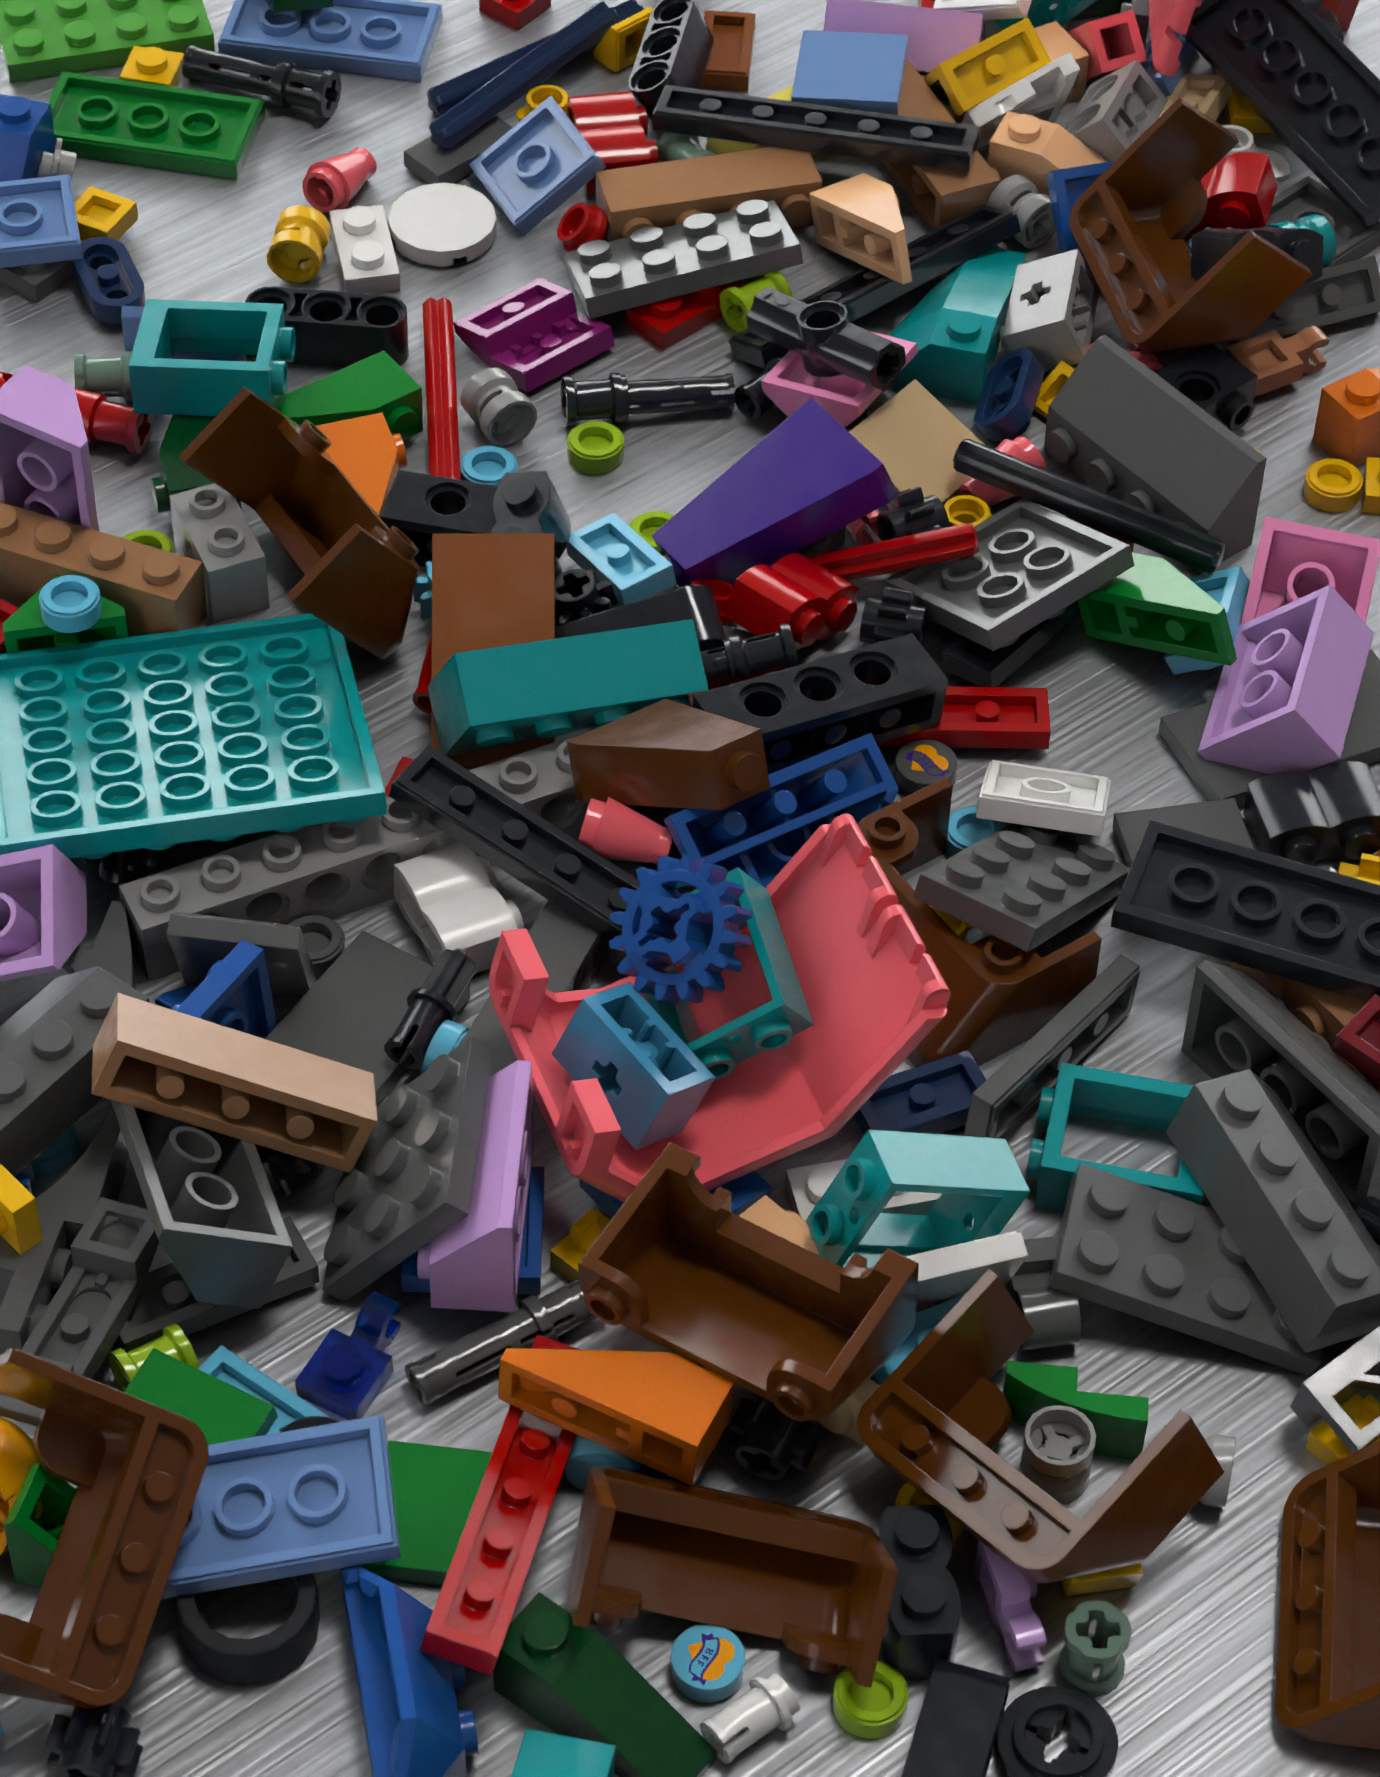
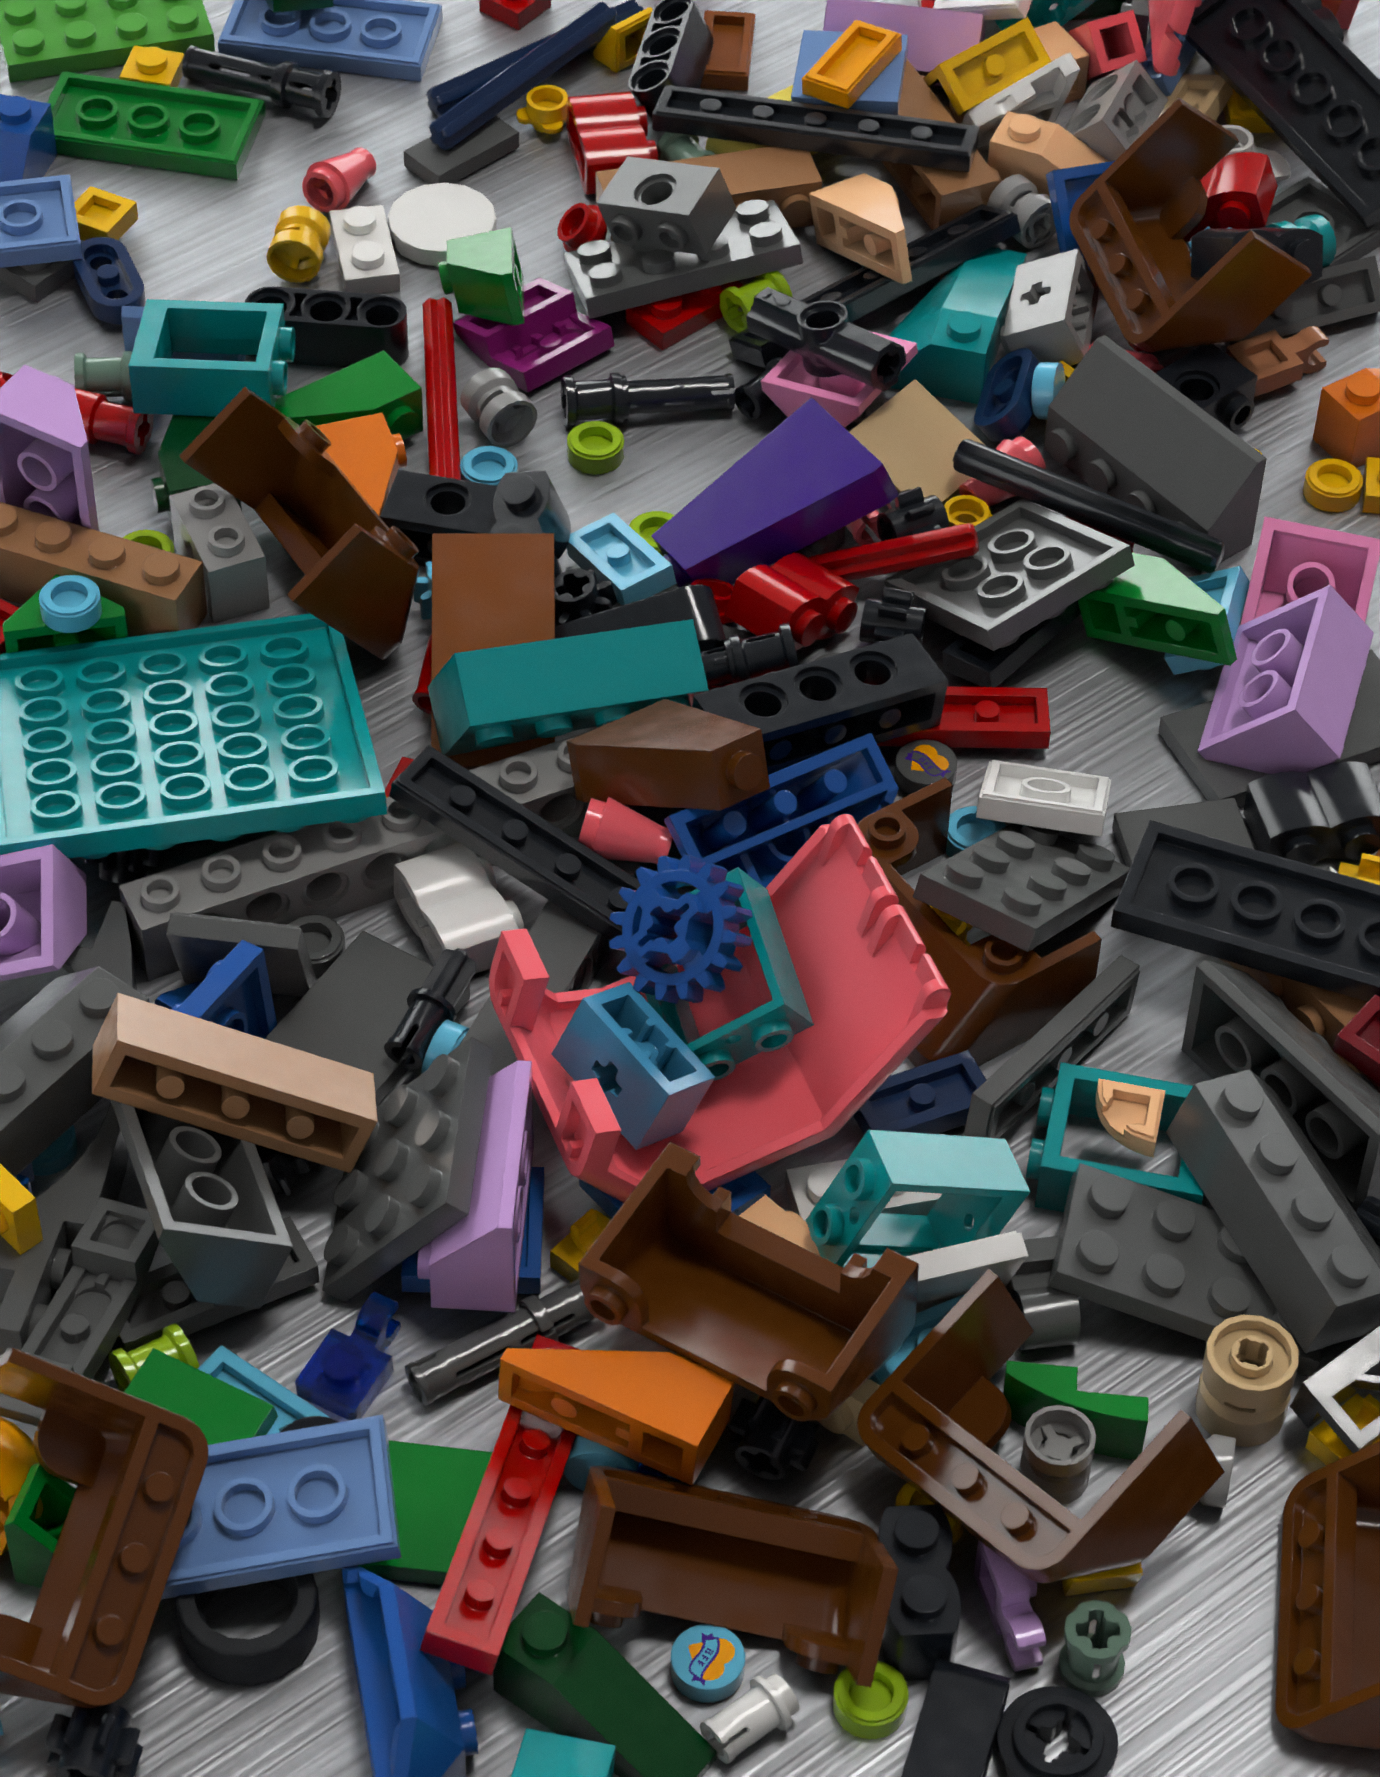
(57, 163): light grey plate -> none
(485, 276): none -> green slope
(537, 165): medium blue tile -> none
(666, 205): none -> dark grey brick
(852, 64): none -> light orange tile
(1046, 384): none -> medium azure tile
(1130, 1114): none -> light nougat tile
(1246, 1379): none -> tan wheel

